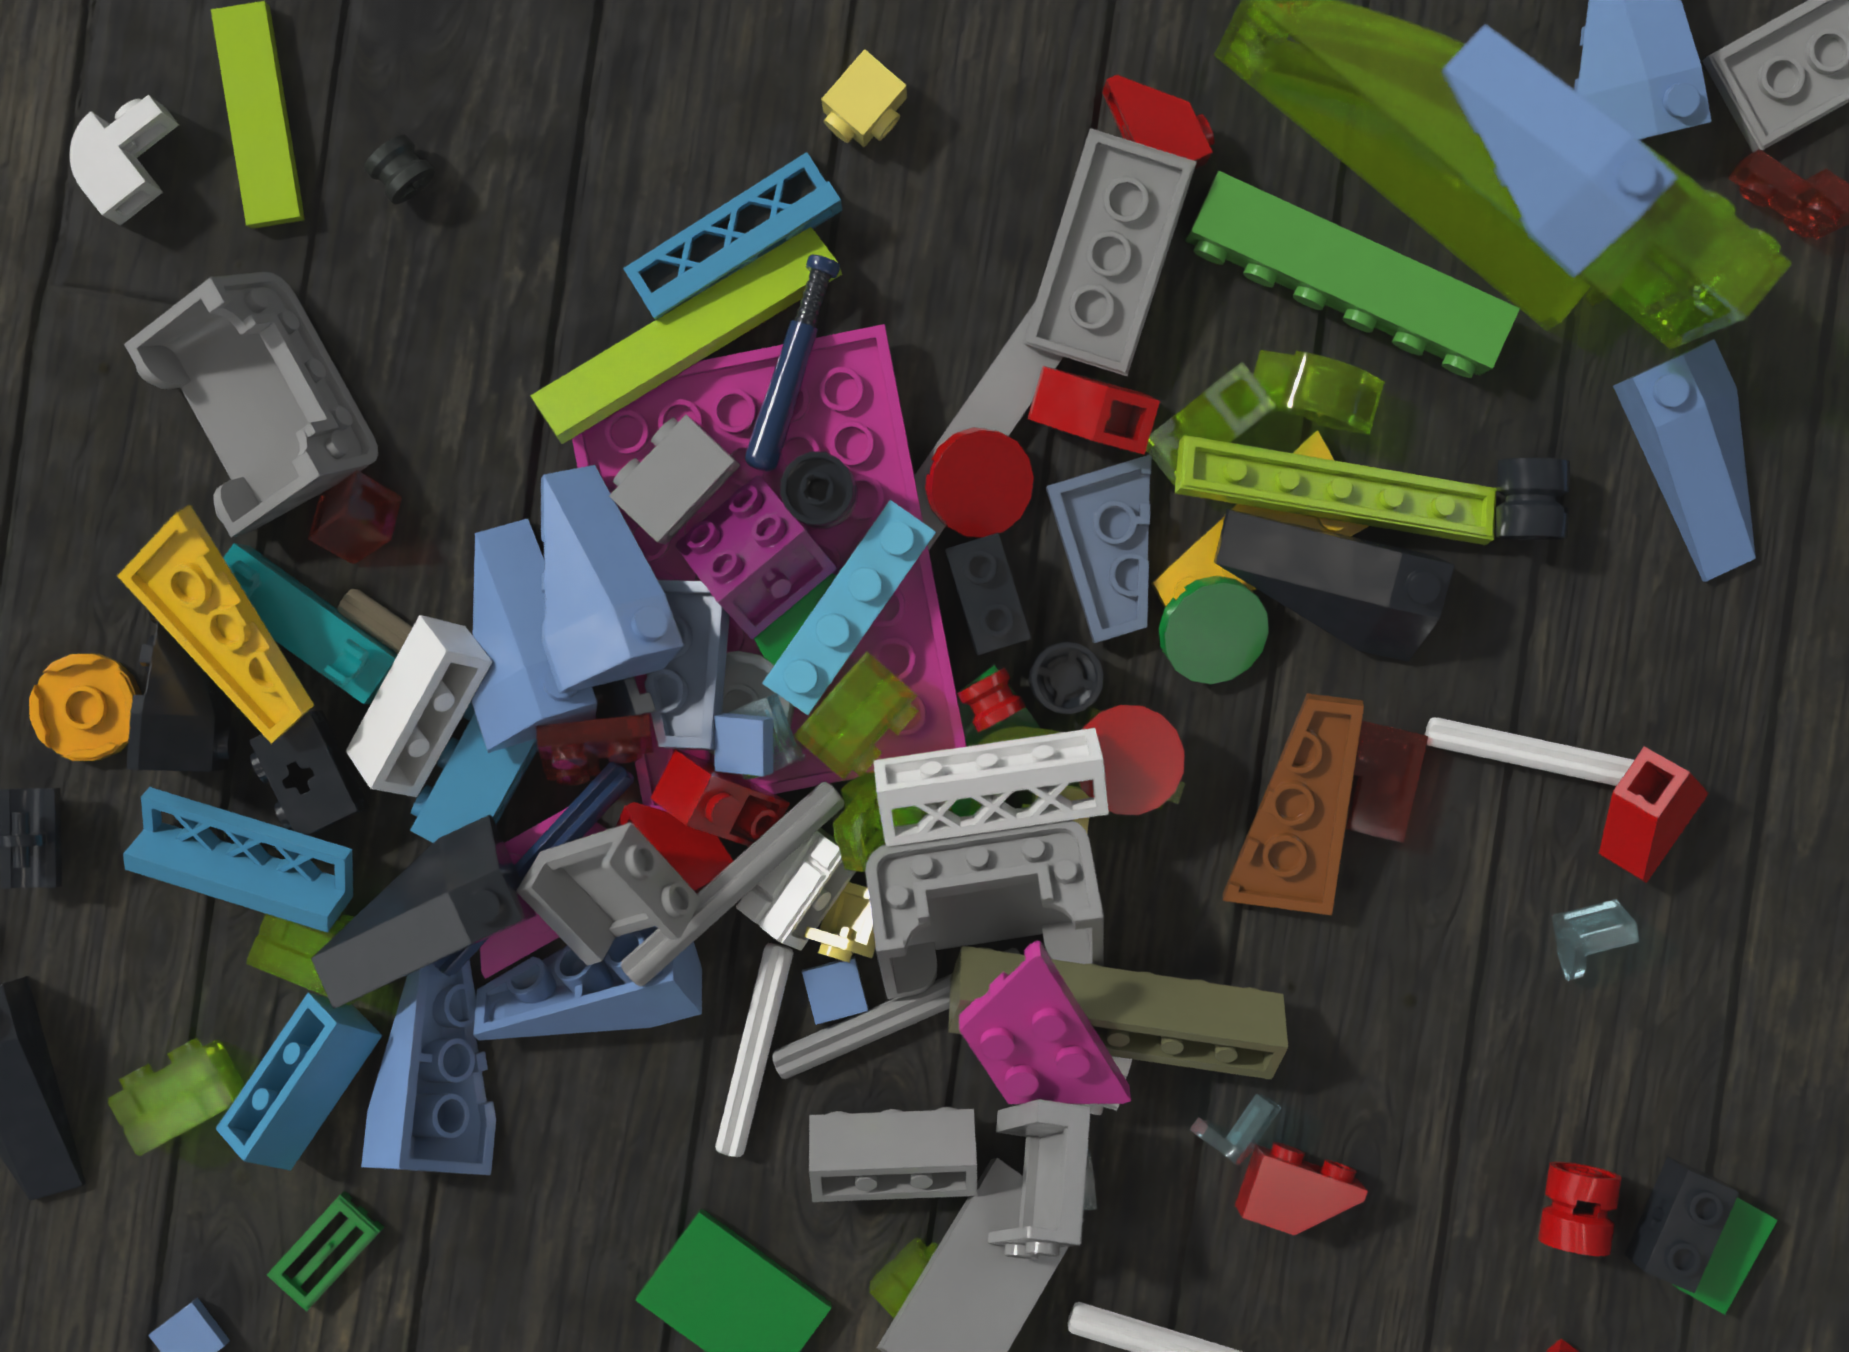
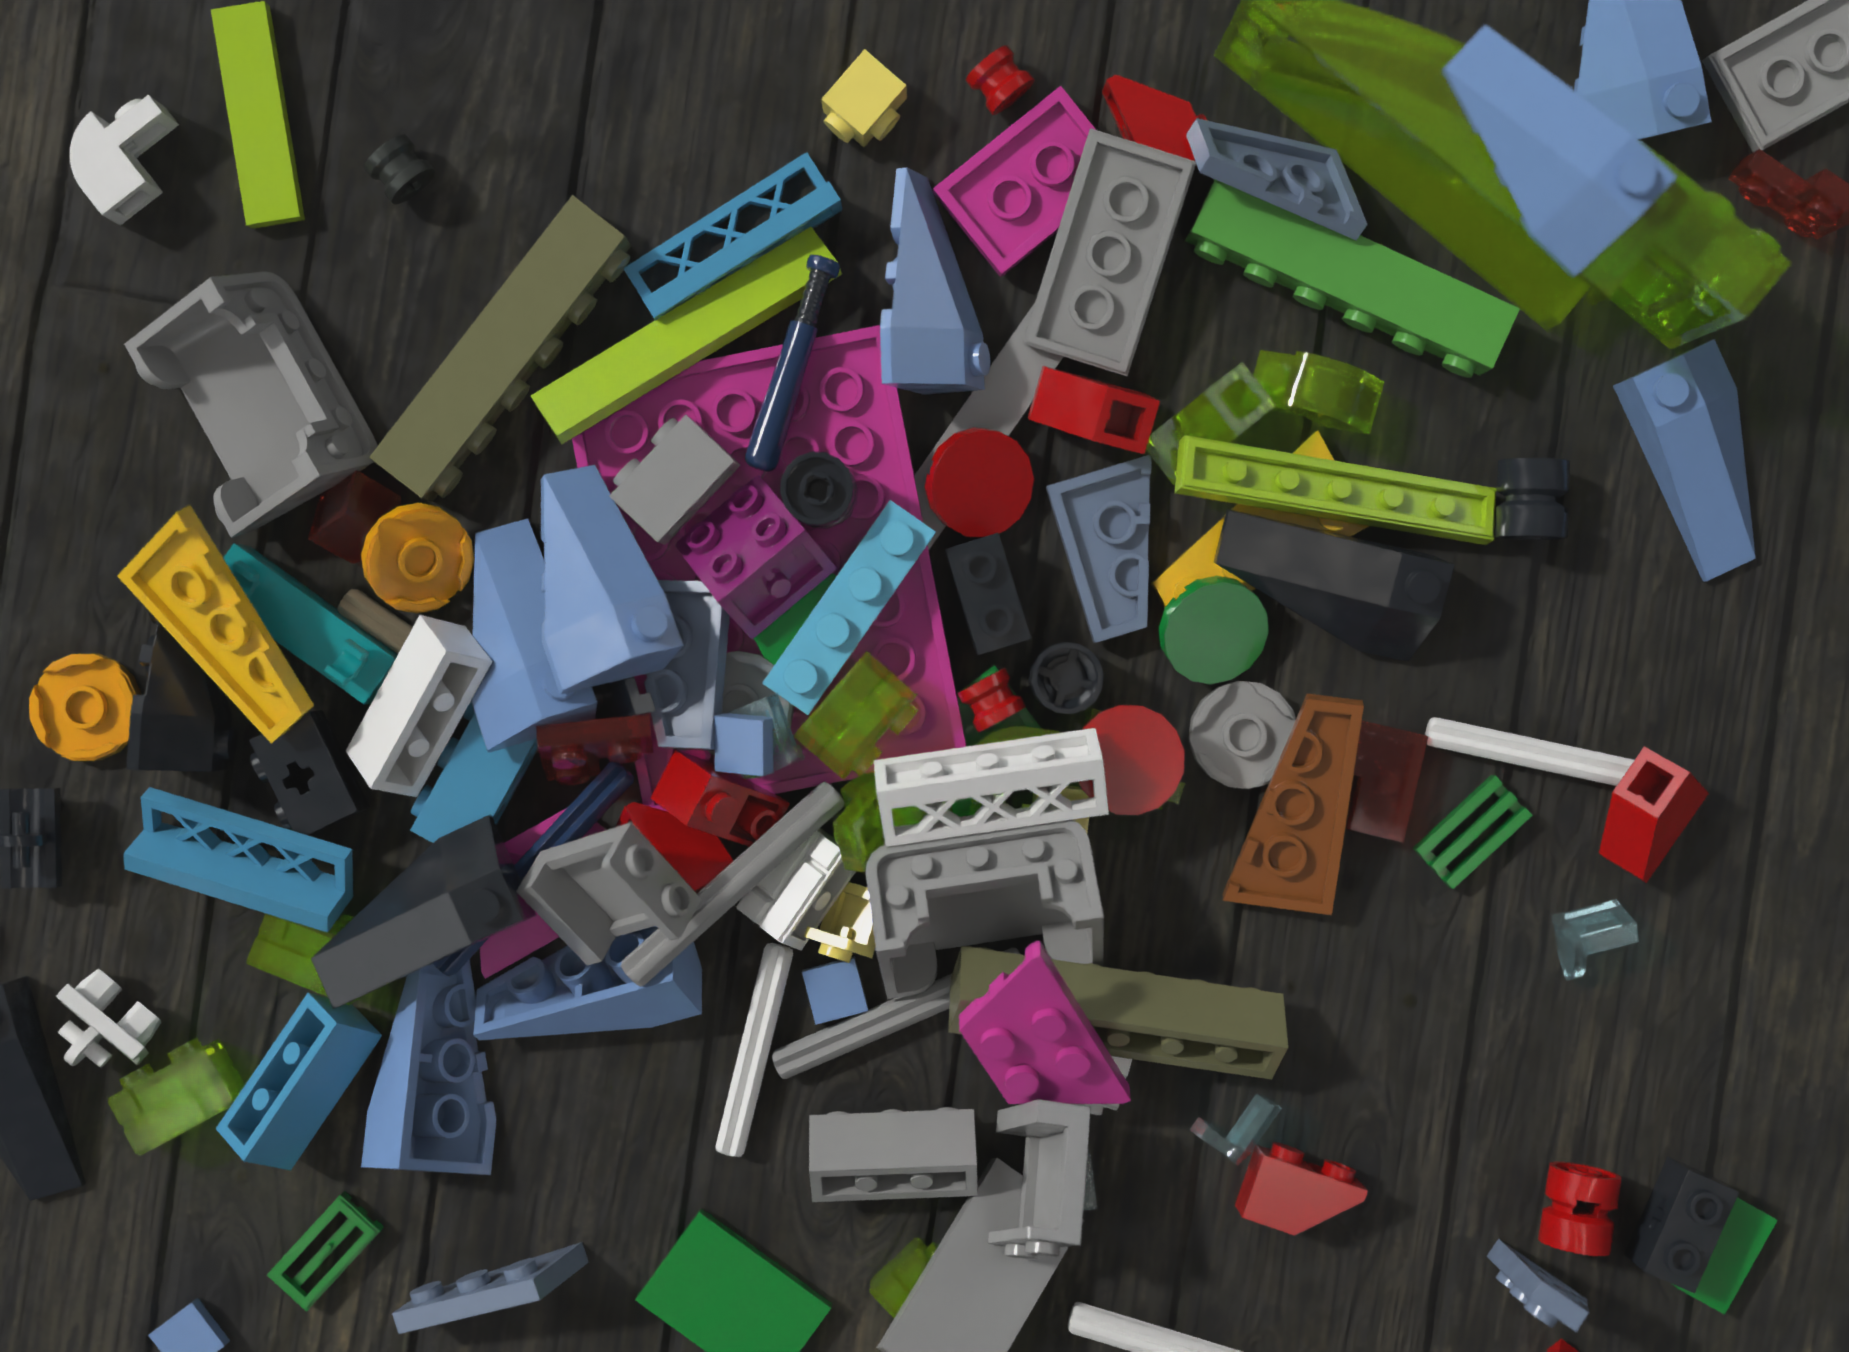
(88, 1003): none -> white hips
(417, 557): none -> light orange tile
(489, 1291): none -> sand blue wing
(502, 351): none -> olive brick
(932, 330): none -> medium blue wedge
(999, 79): none -> red wheel
(1019, 183): none -> dark pink plate
(1240, 733): none -> light grey tile
(1281, 172): none -> sand blue wing
(1506, 801): none -> green tile
(1538, 1289): none -> sand blue wing

